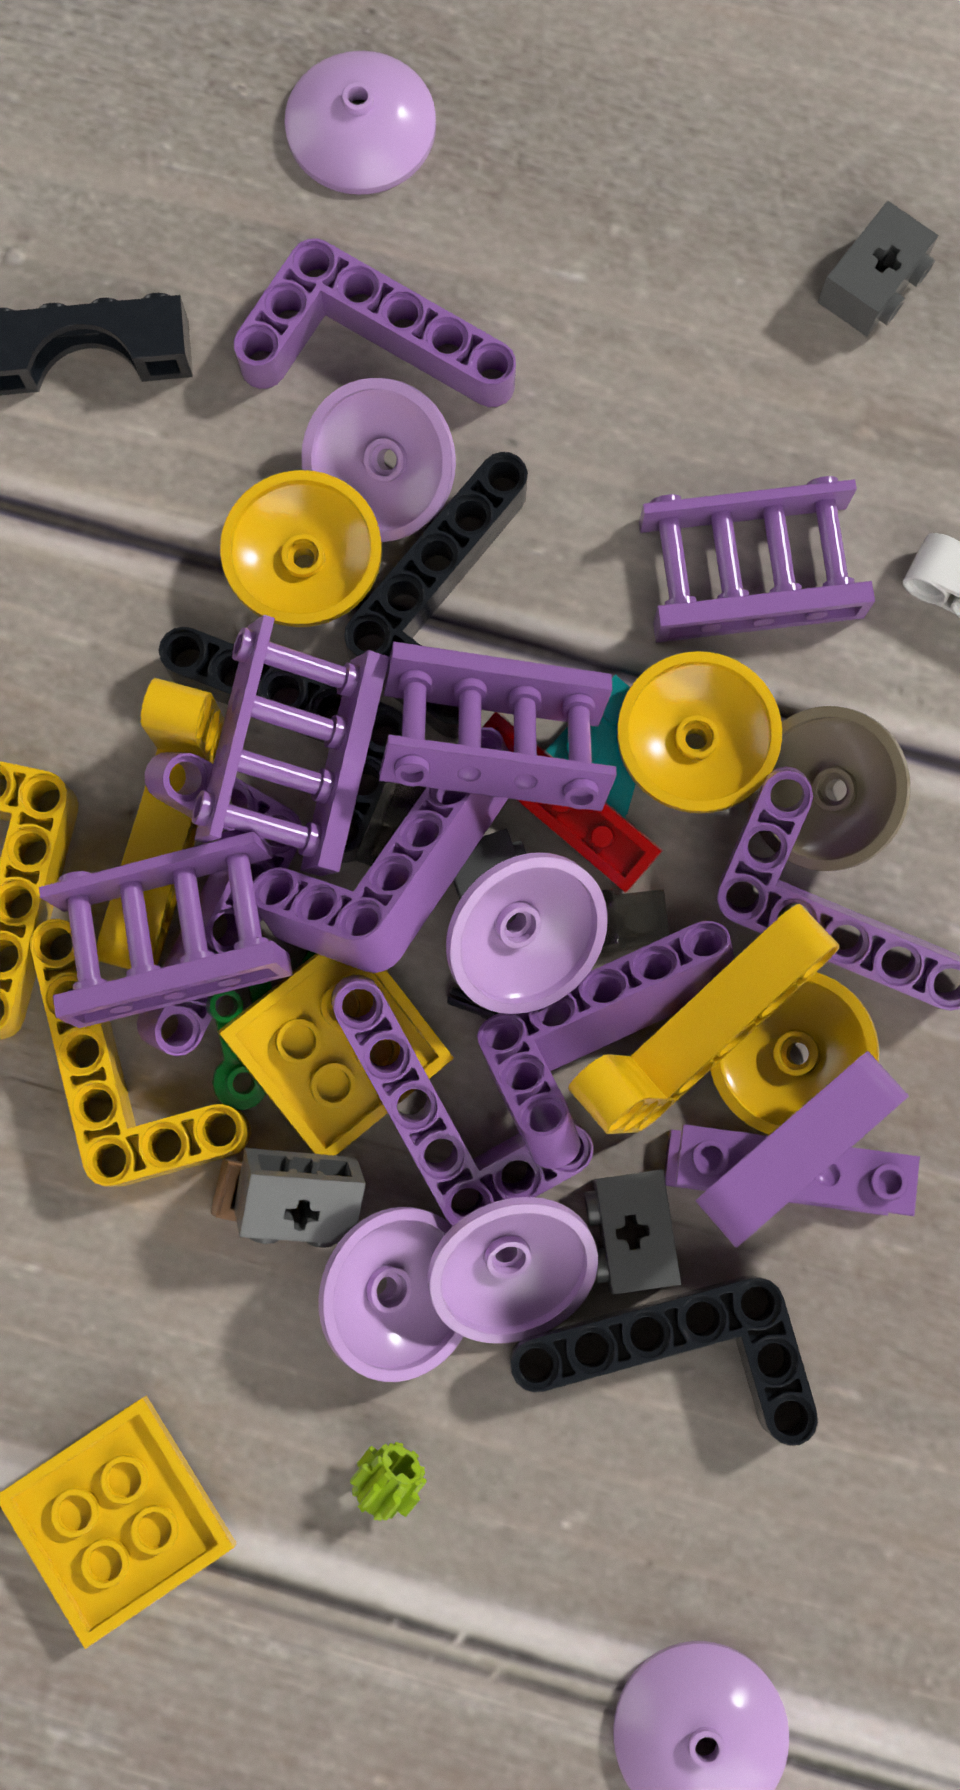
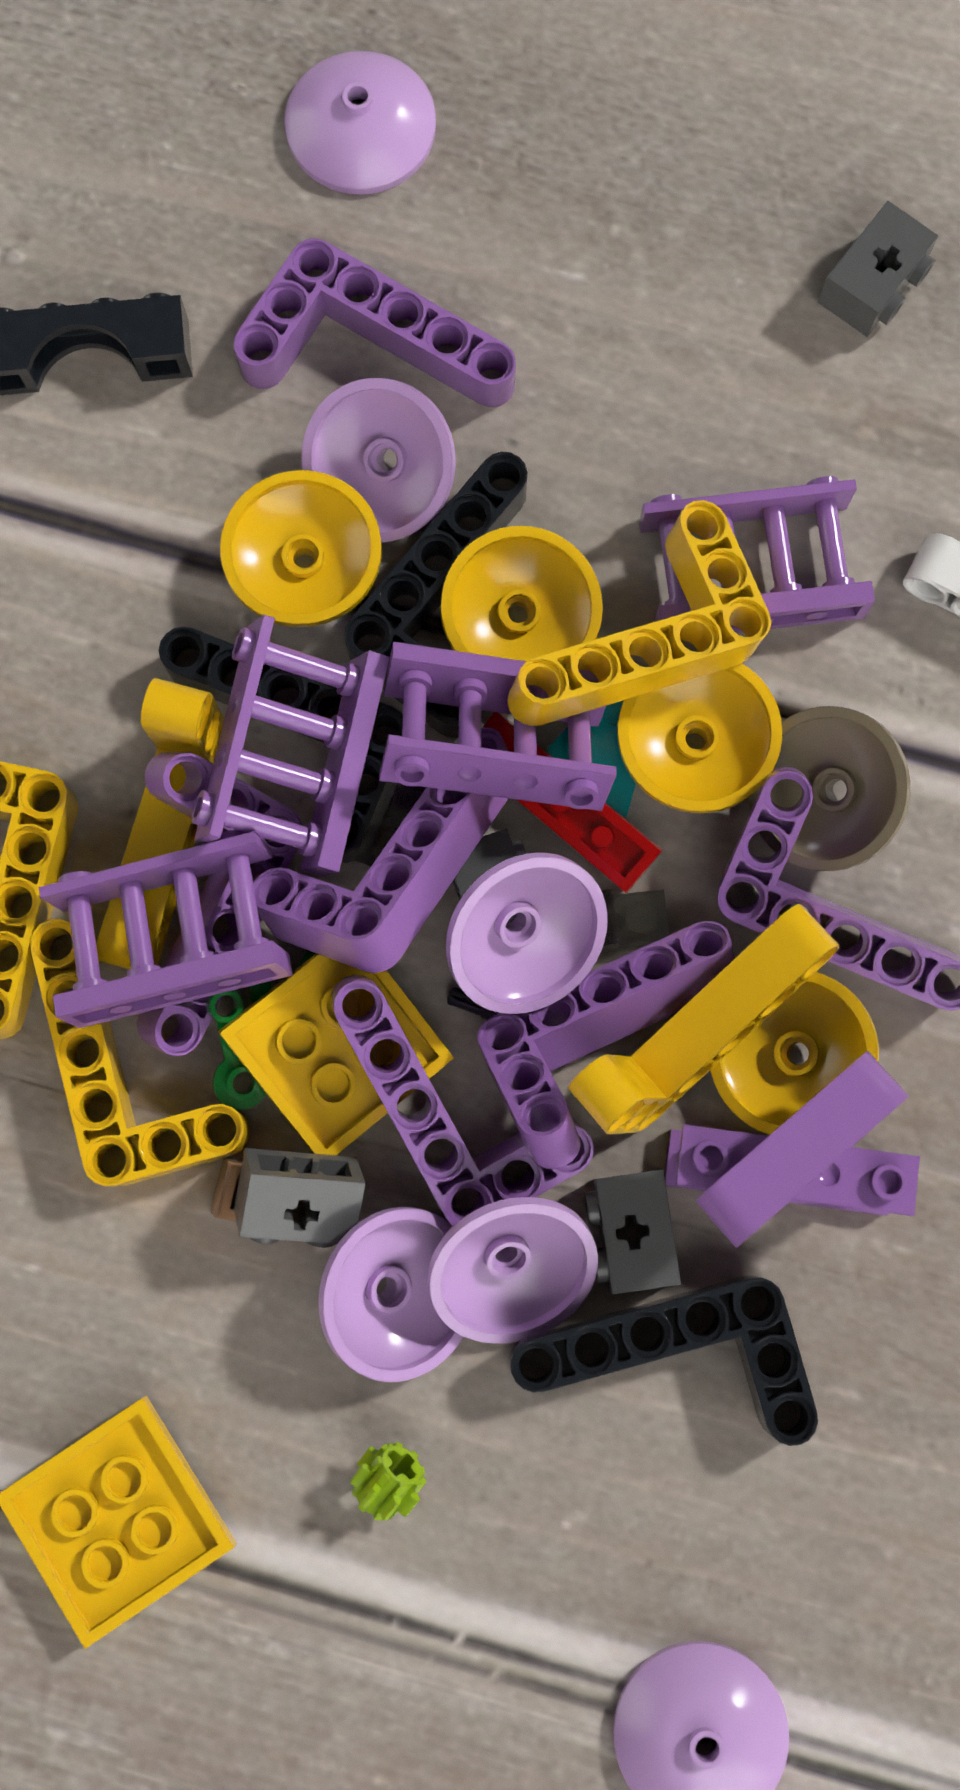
(524, 570): none -> yellow dish
(659, 642): none -> yellow beam

